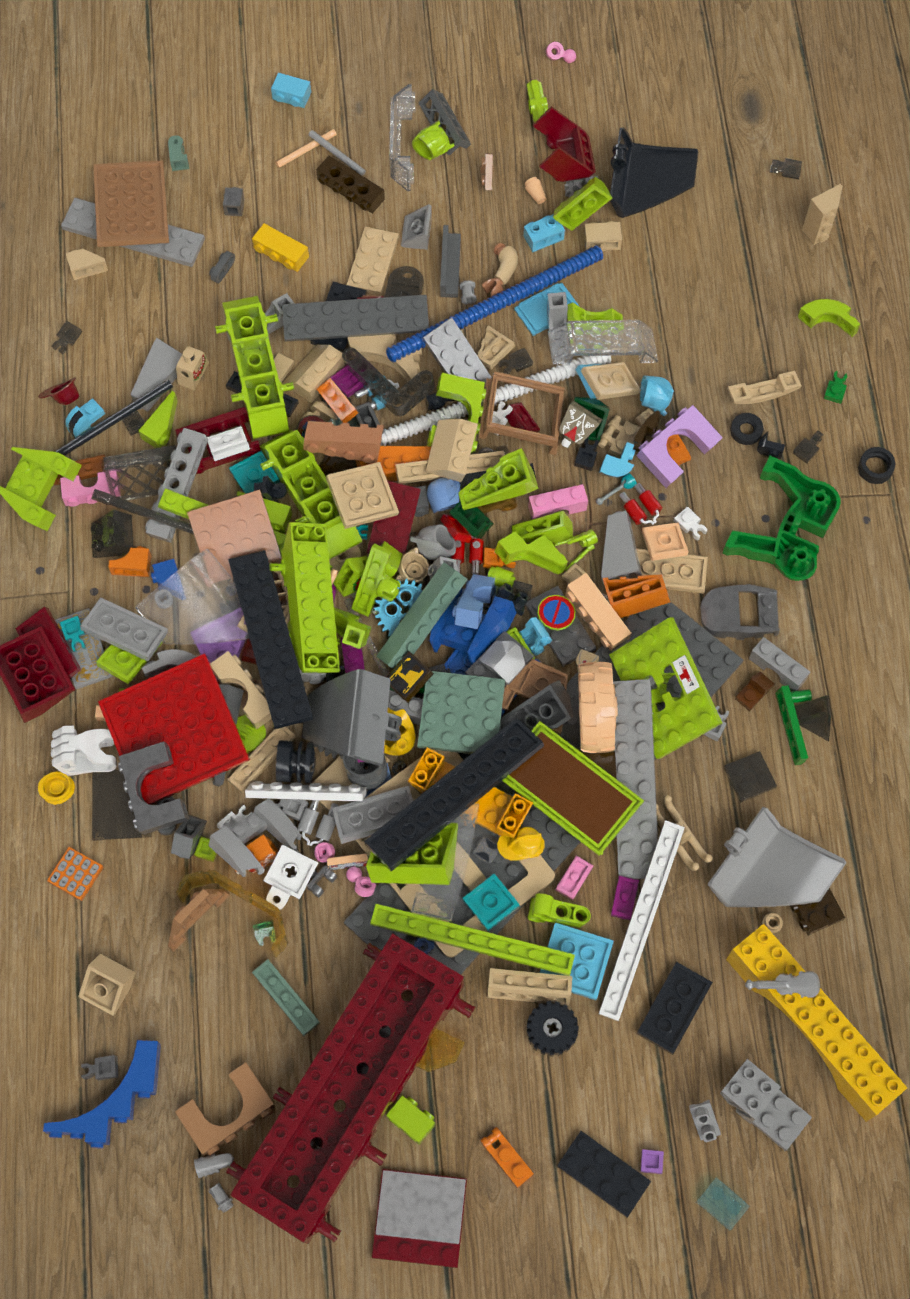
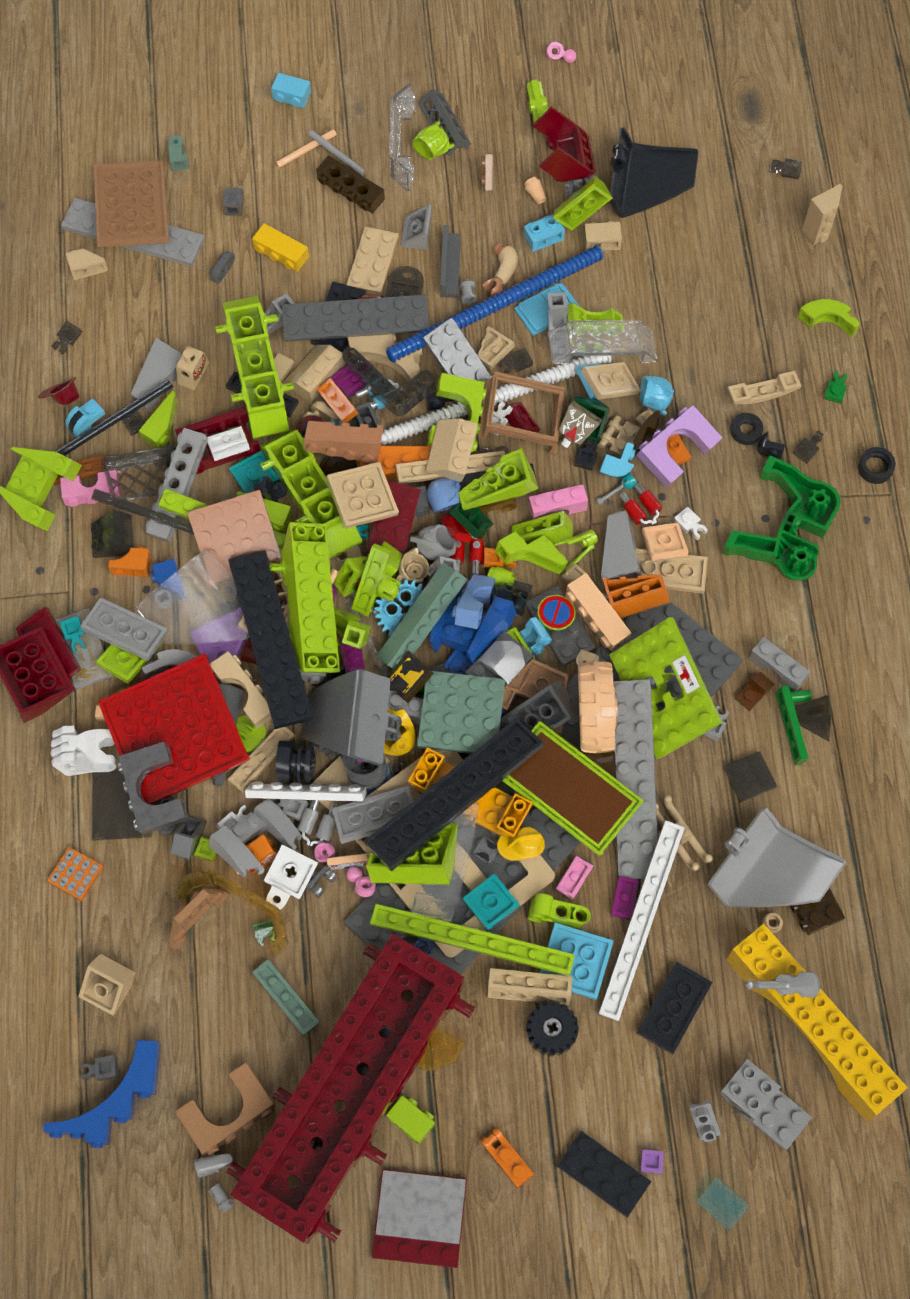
(56, 787): yellow piece -> none
(722, 616): flat silver slope -> none

